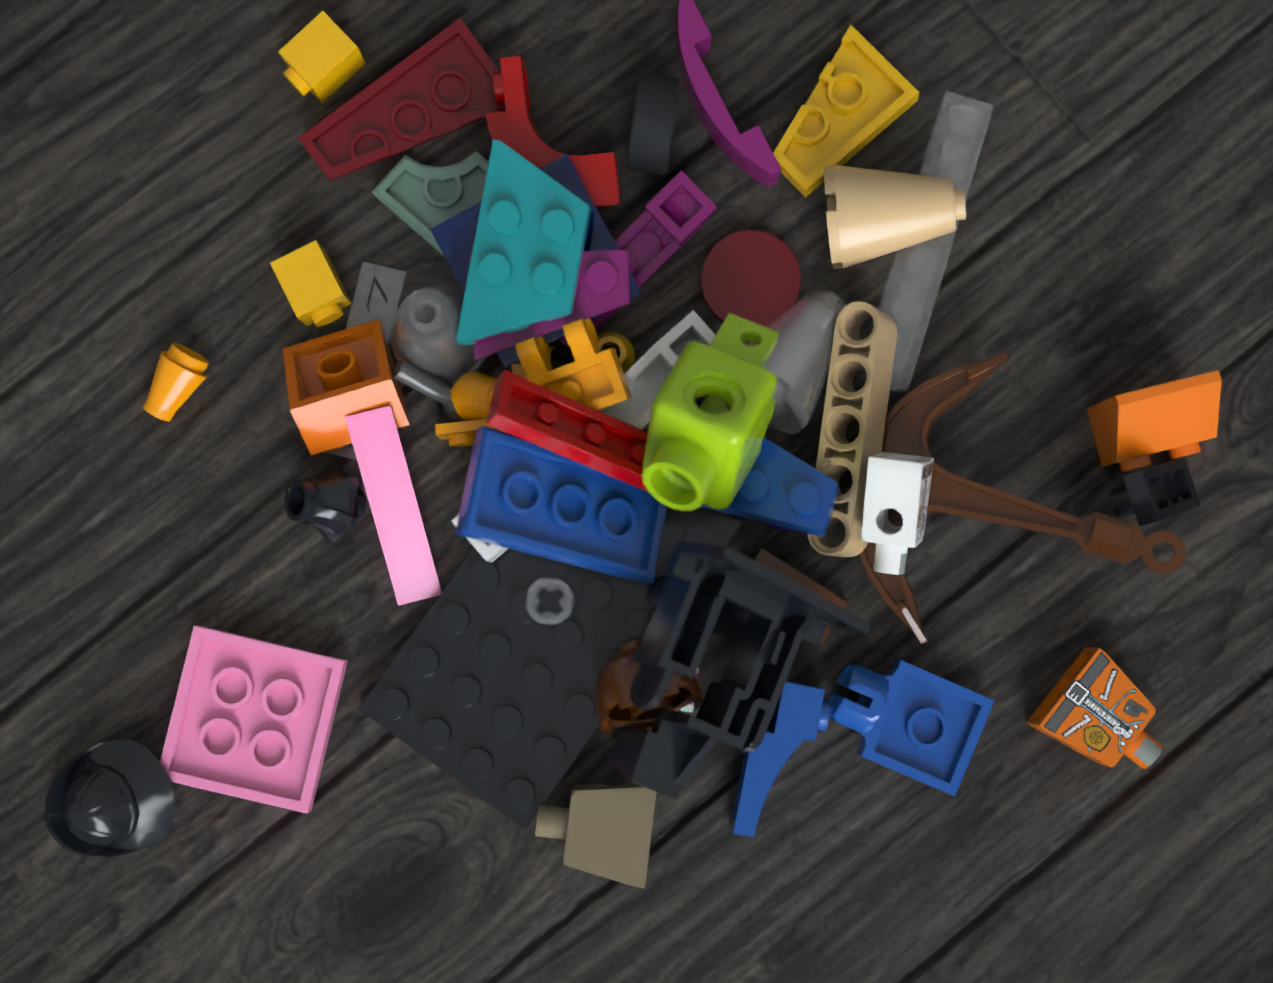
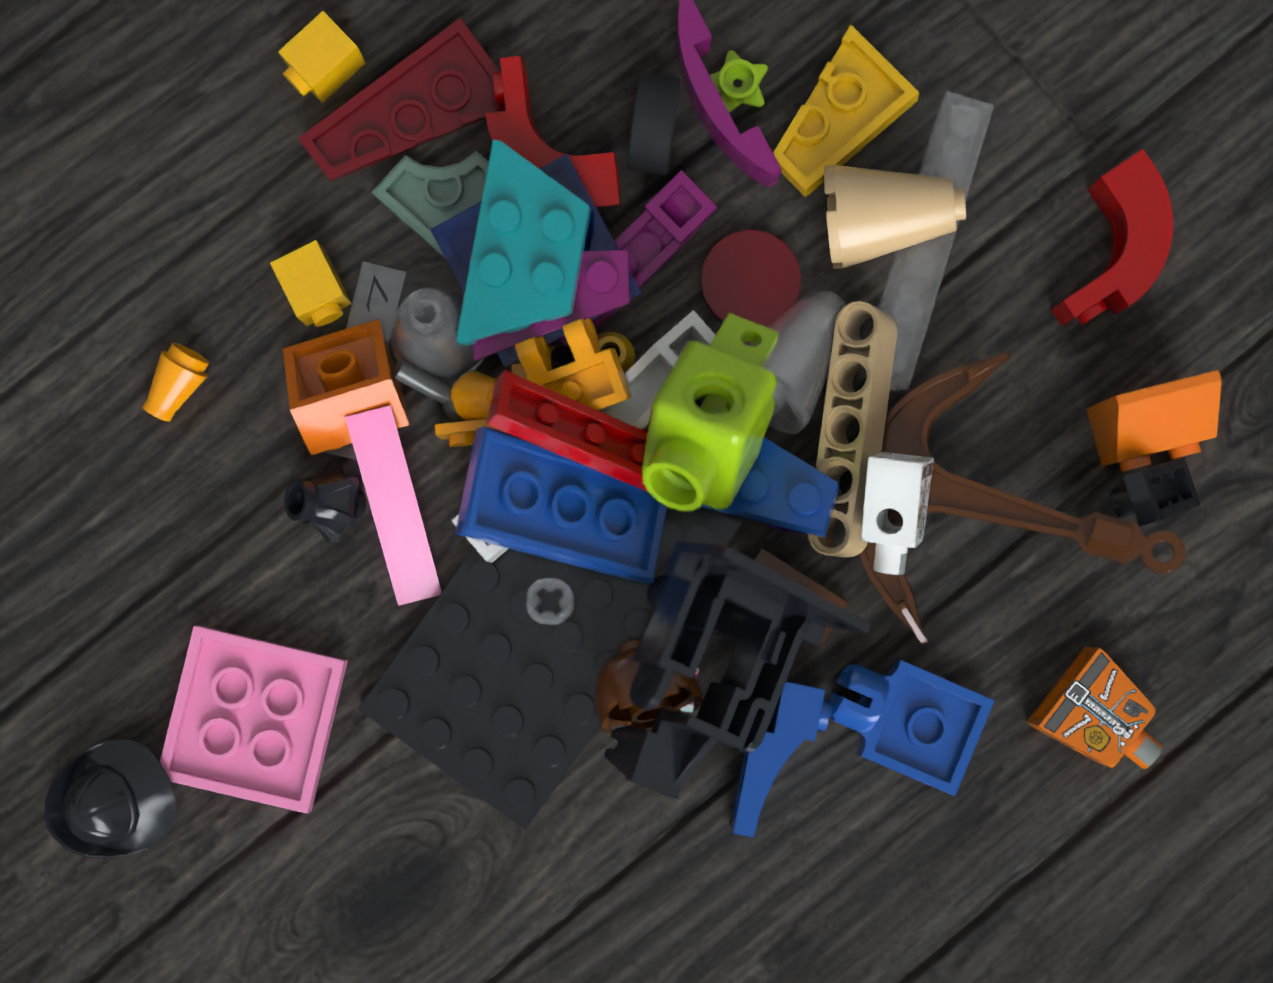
(604, 830): dark tan torso -> none
(748, 73): none -> lime plate
(1142, 233): none -> red arch

